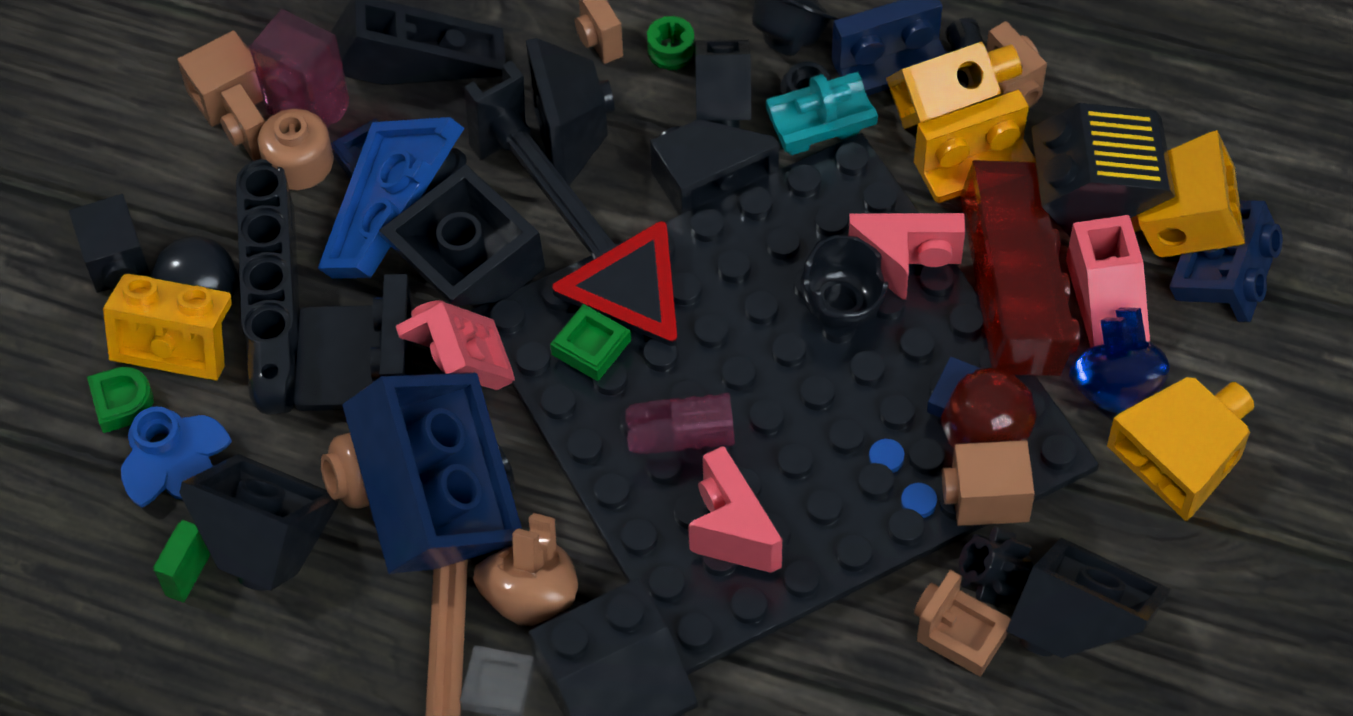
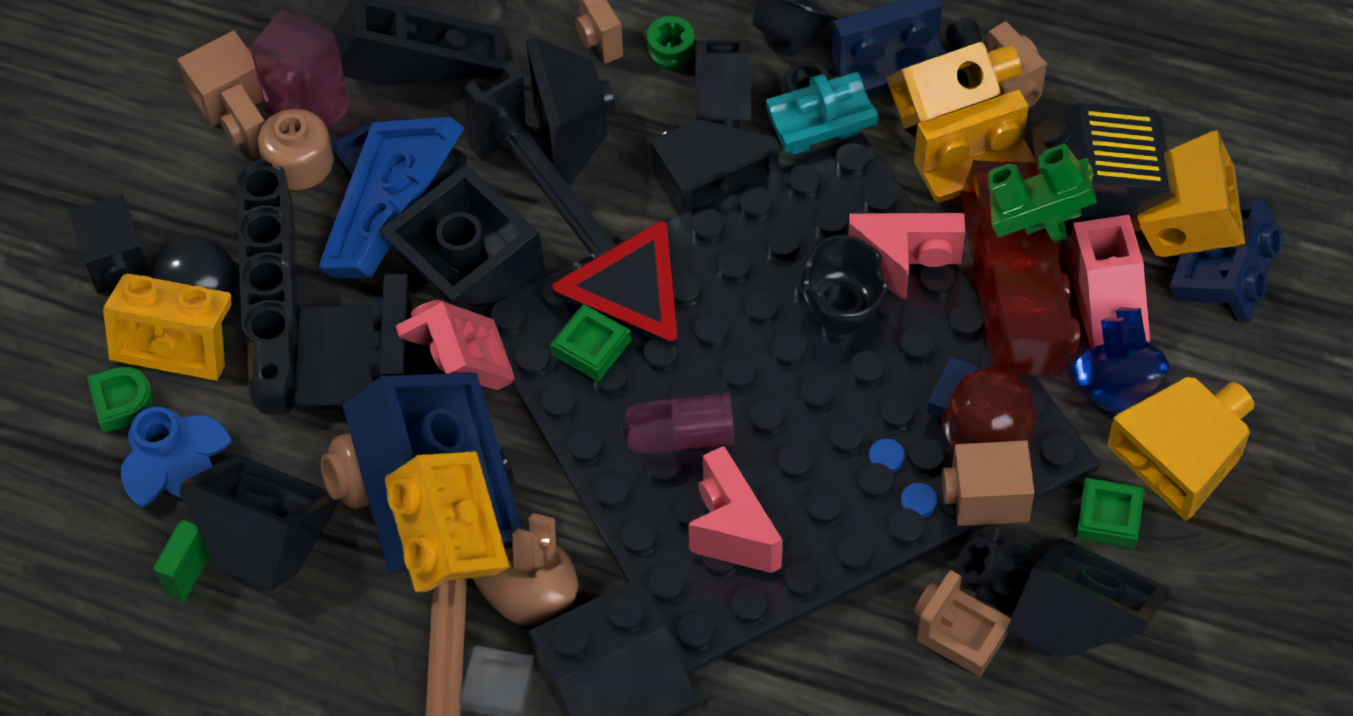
(445, 519): none -> light orange bracket
(1043, 199): none -> green hips
(1110, 513): none -> green tile

